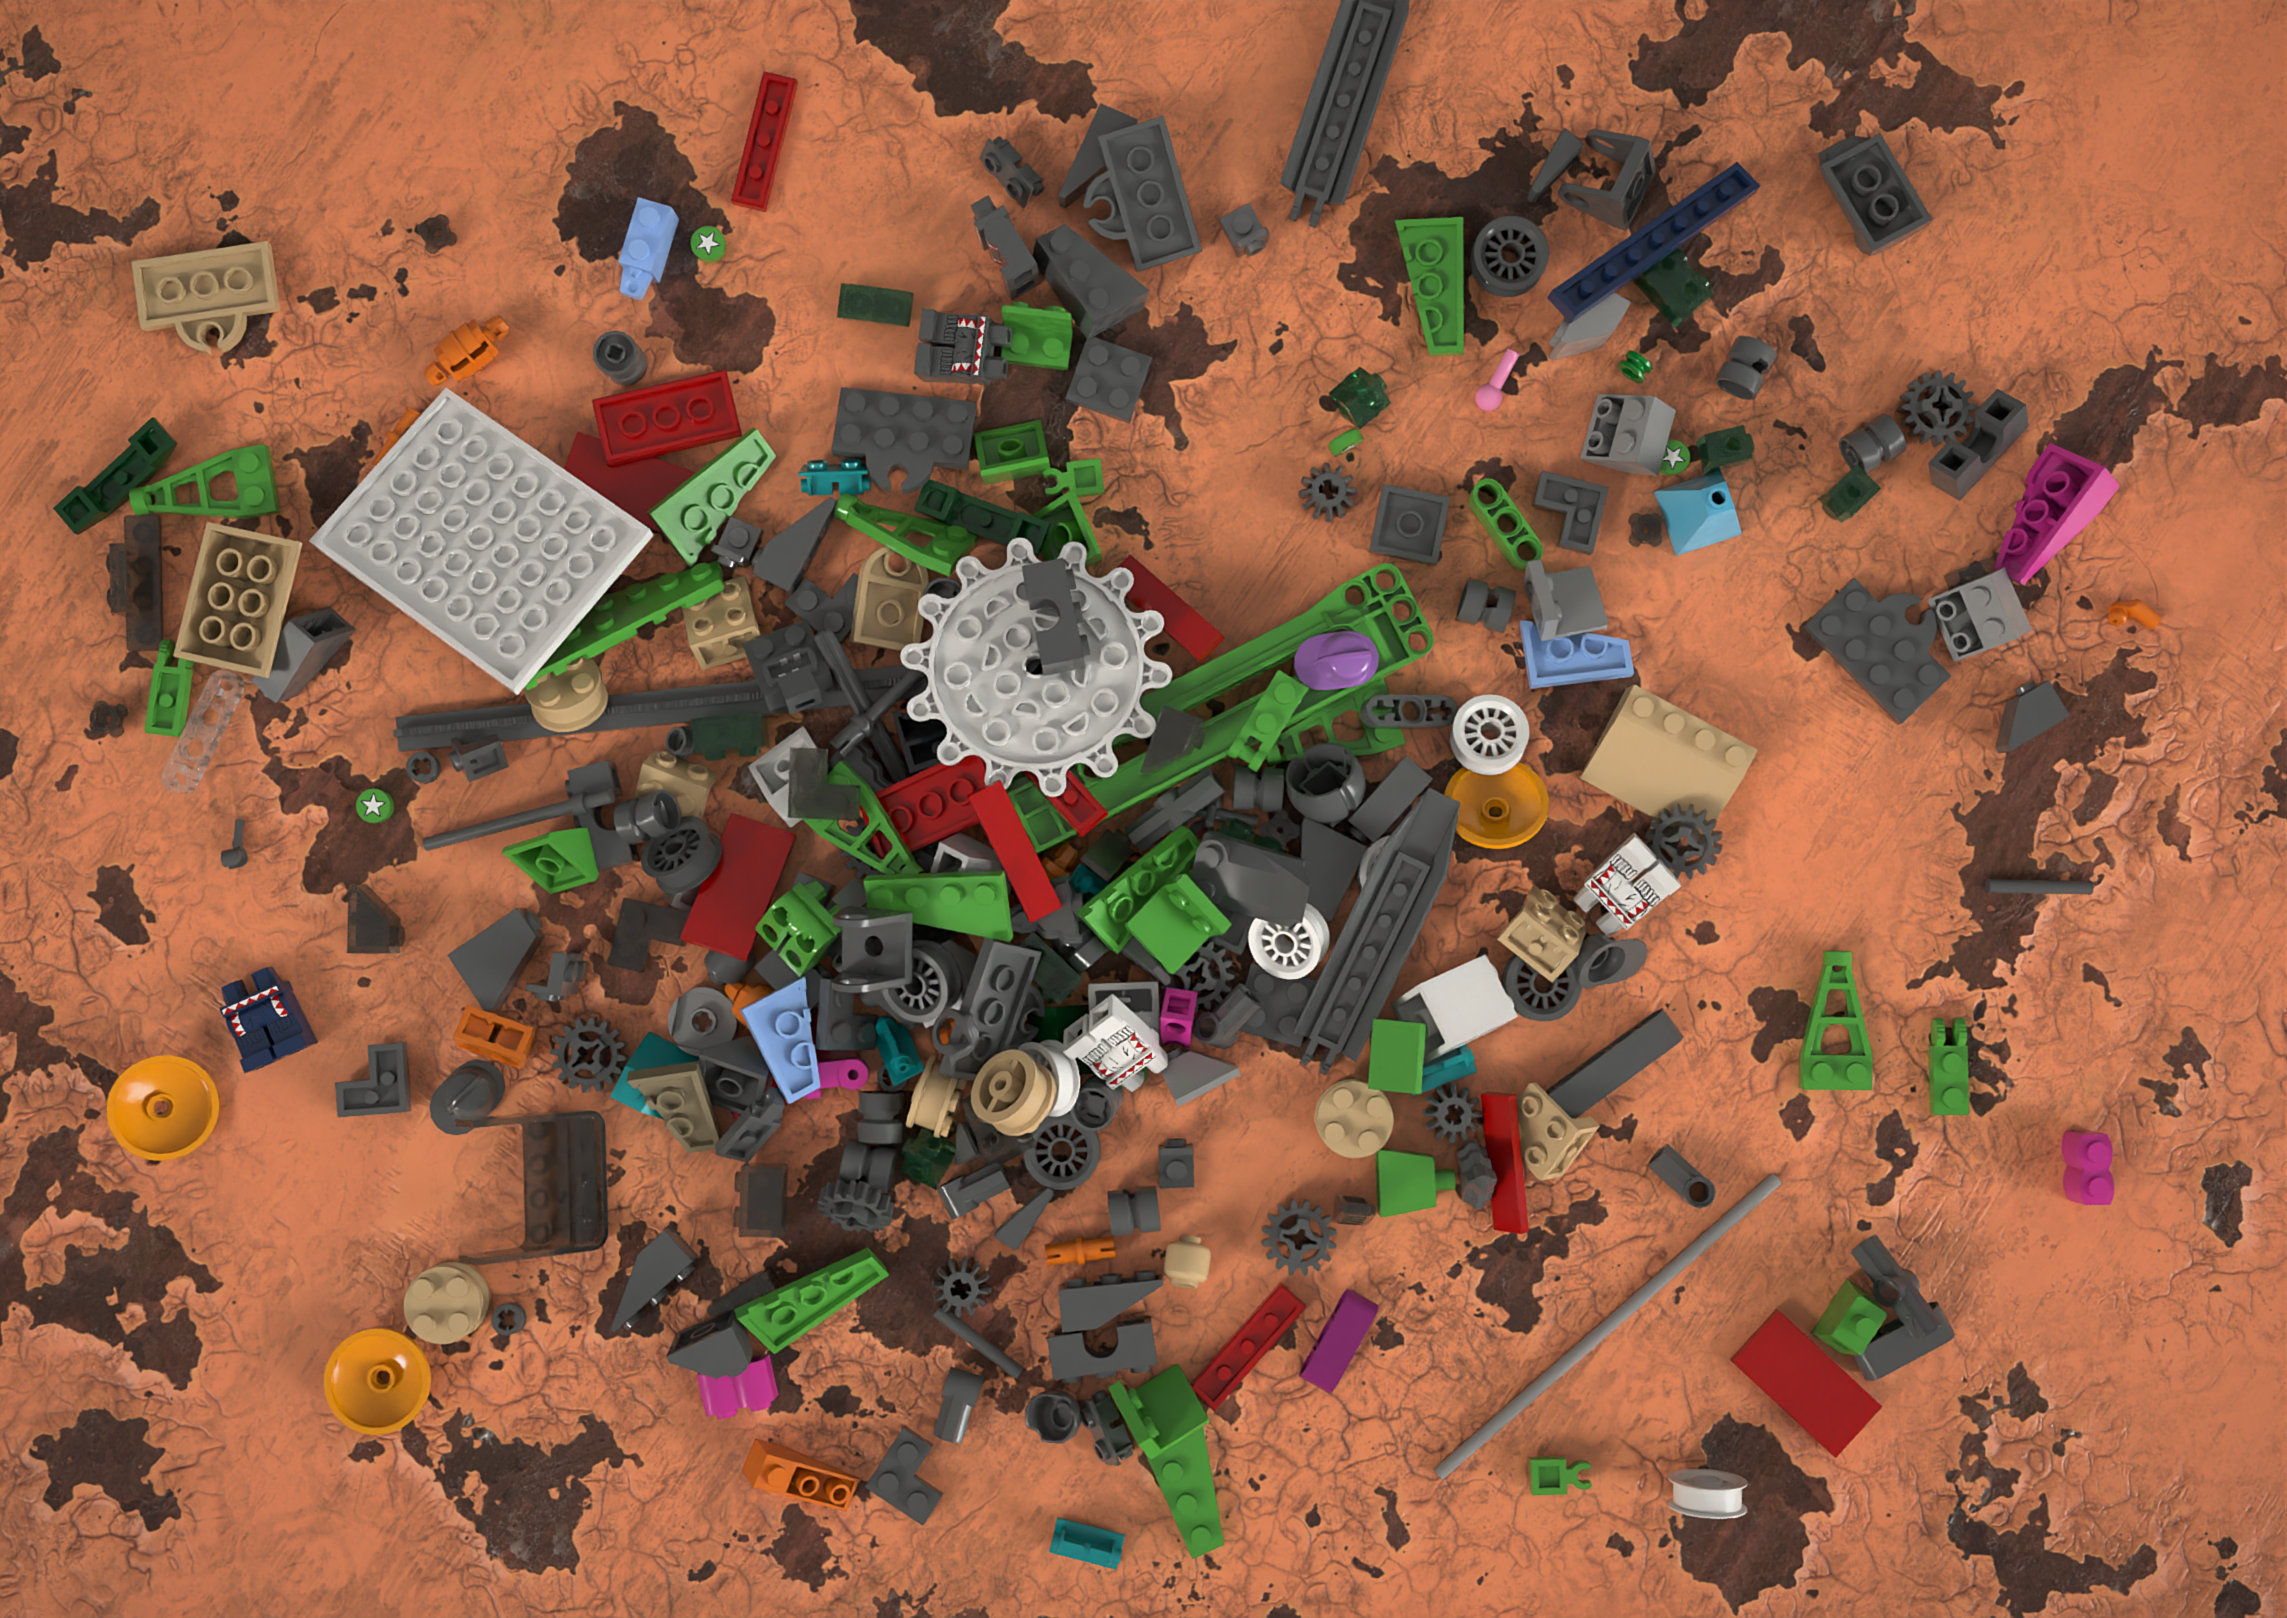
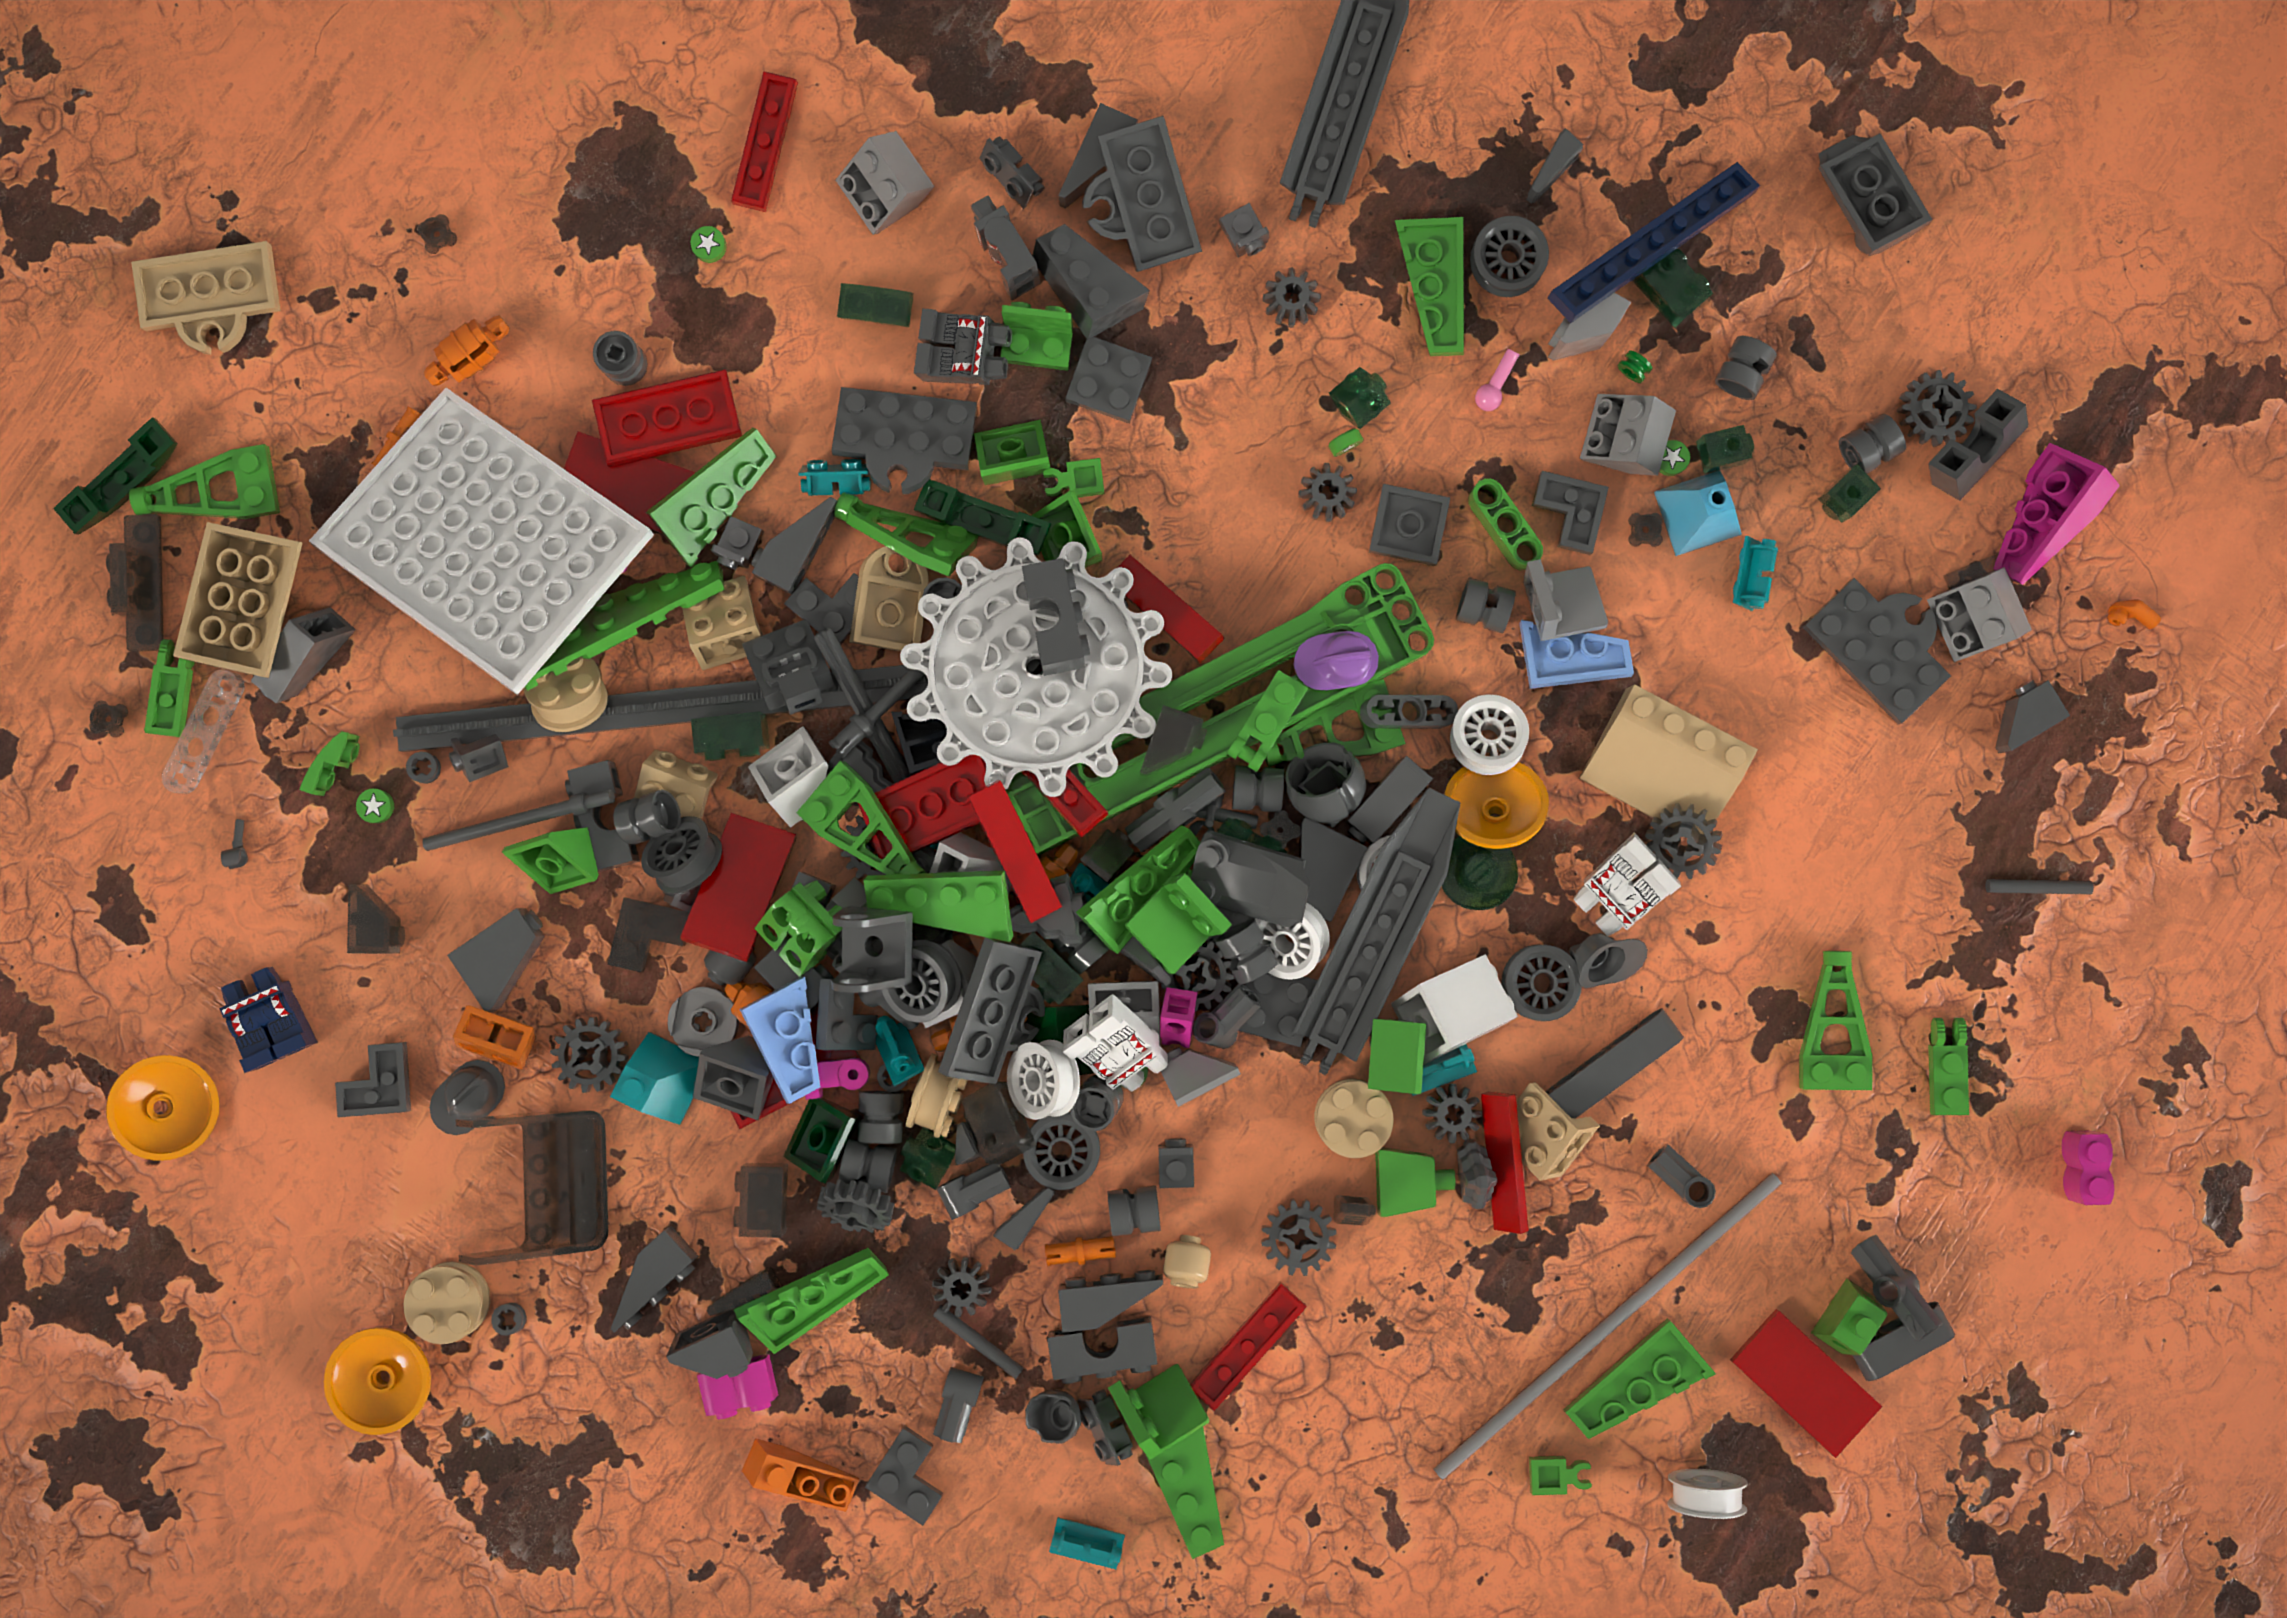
(338, 752): none -> bright green slope
(564, 976): dark grey bracket -> none
(646, 247): light blue hinge -> none
(680, 742): dark grey plate -> none
(682, 1101): dark tan wing -> none
(752, 1127): dark grey hinge -> none
(811, 795): clear smoke plate -> none
(821, 1138): none -> dark green slope
(884, 181): none -> light grey slope
(967, 1027): dark grey piece -> none
(1013, 1092): tan wheel -> none
(1246, 951): none -> dark grey wheel
(1289, 310): none -> dark grey gear
(1339, 1340): magenta beam -> none
(1480, 875): none -> clear green hat
(1544, 934): tan bracket -> none
(1621, 203): dark grey hose -> none
(1646, 1374): none -> bright green wing
(1750, 588): none -> teal hinge

